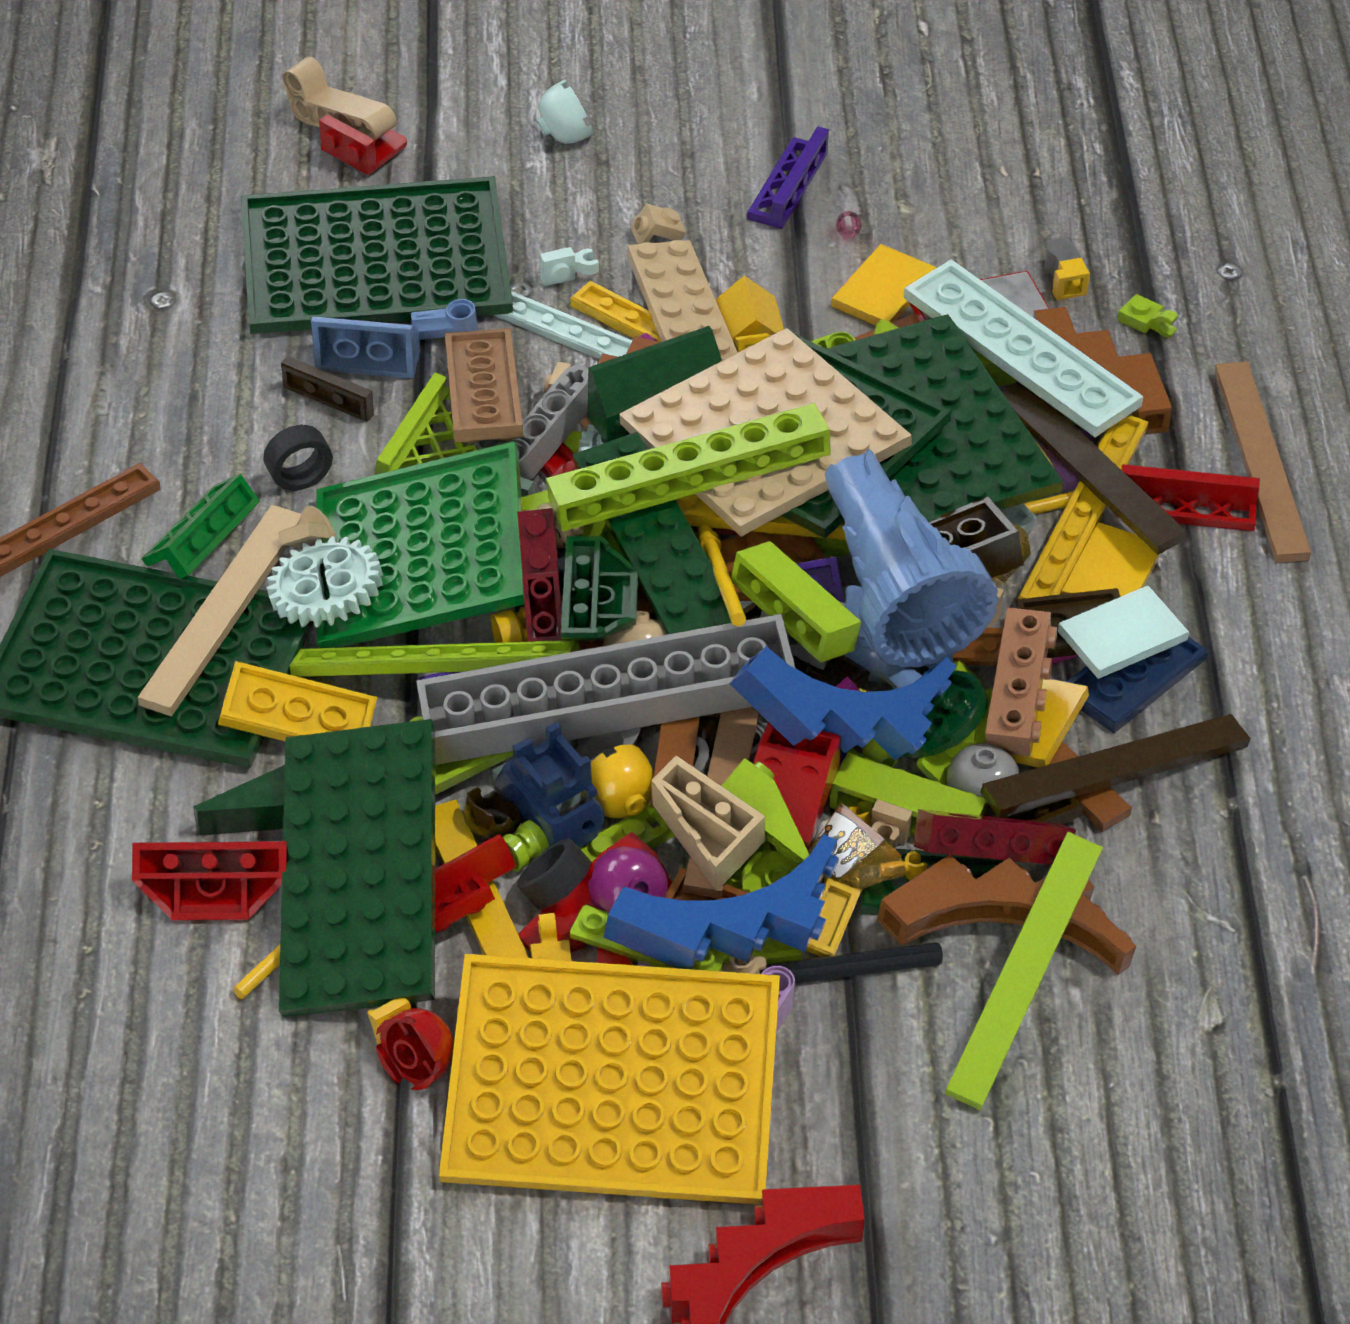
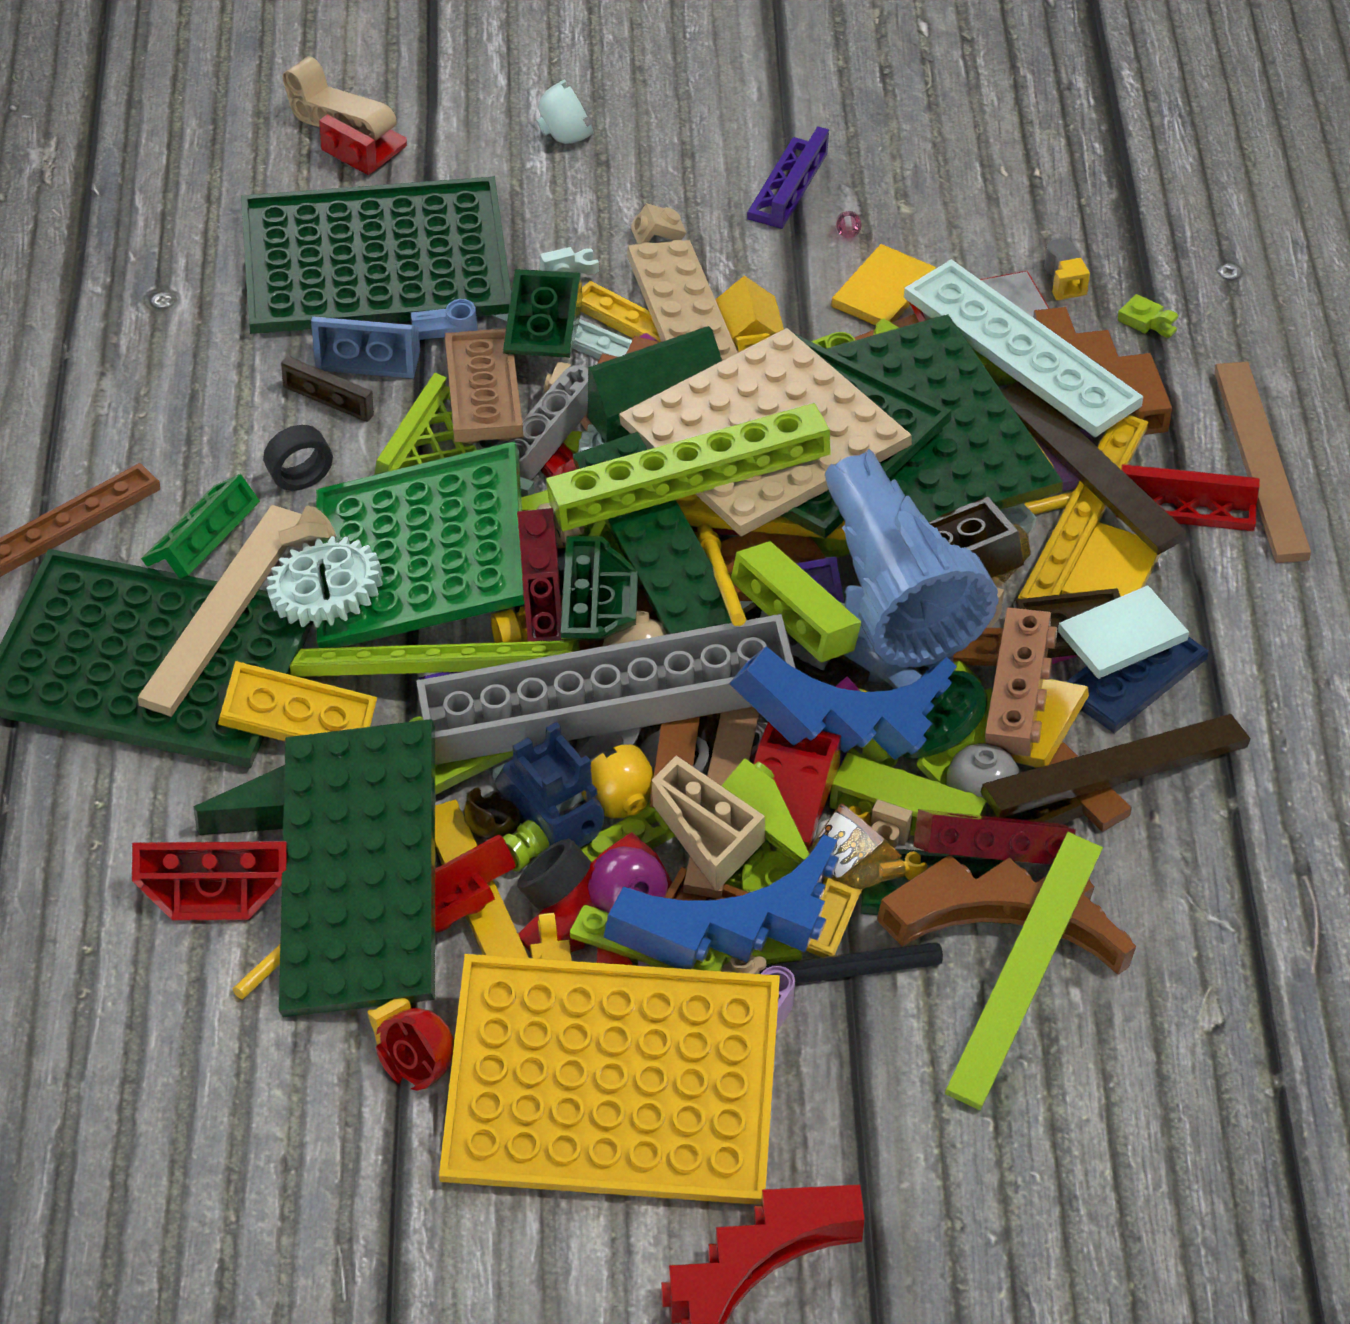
(543, 313): none -> dark green slope

